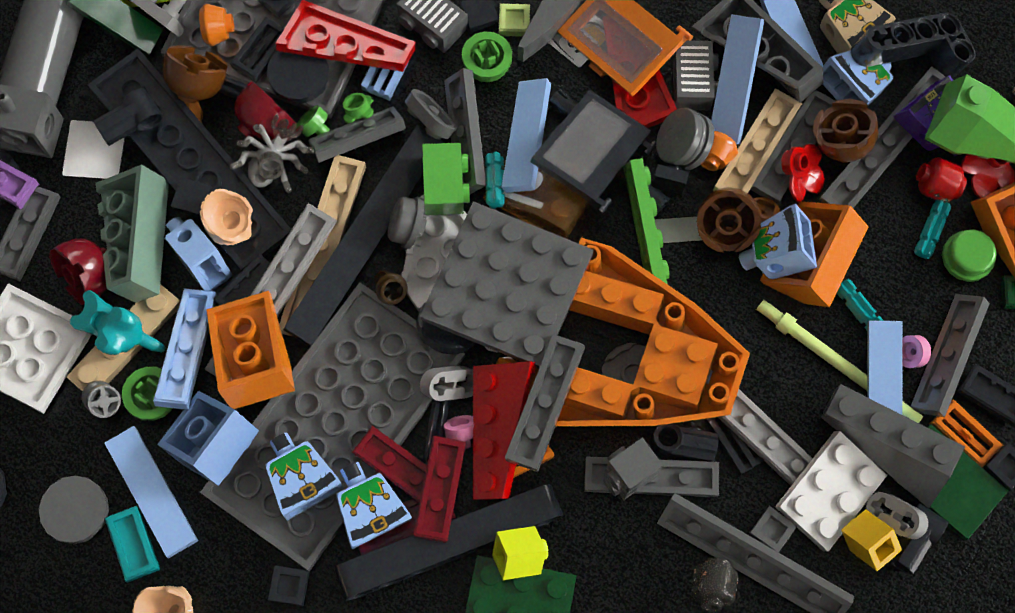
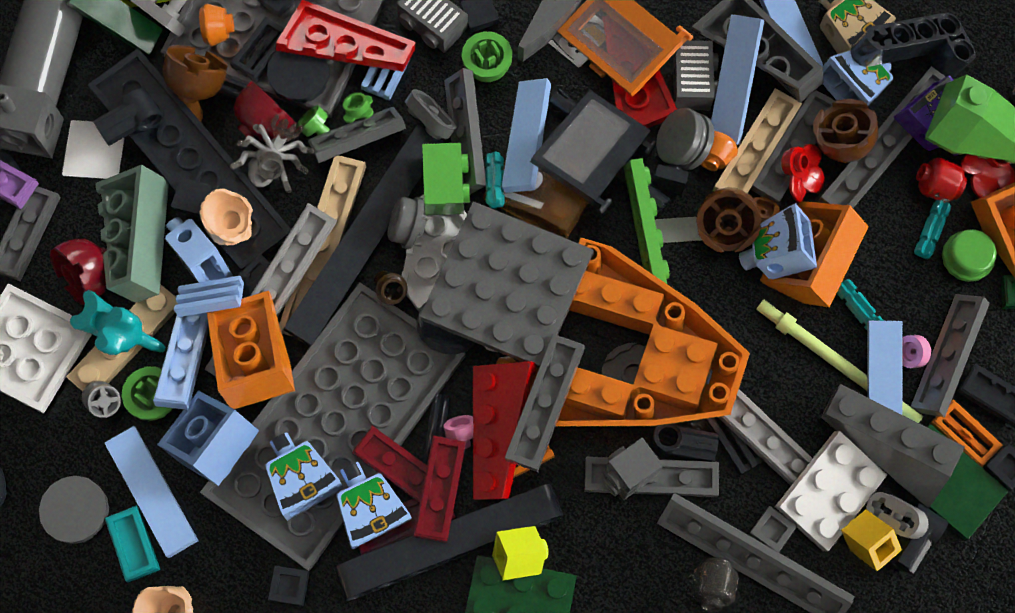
(209, 296): none -> light blue tile
(449, 389): light grey beam -> none
(514, 19): yellowish green tile -> none

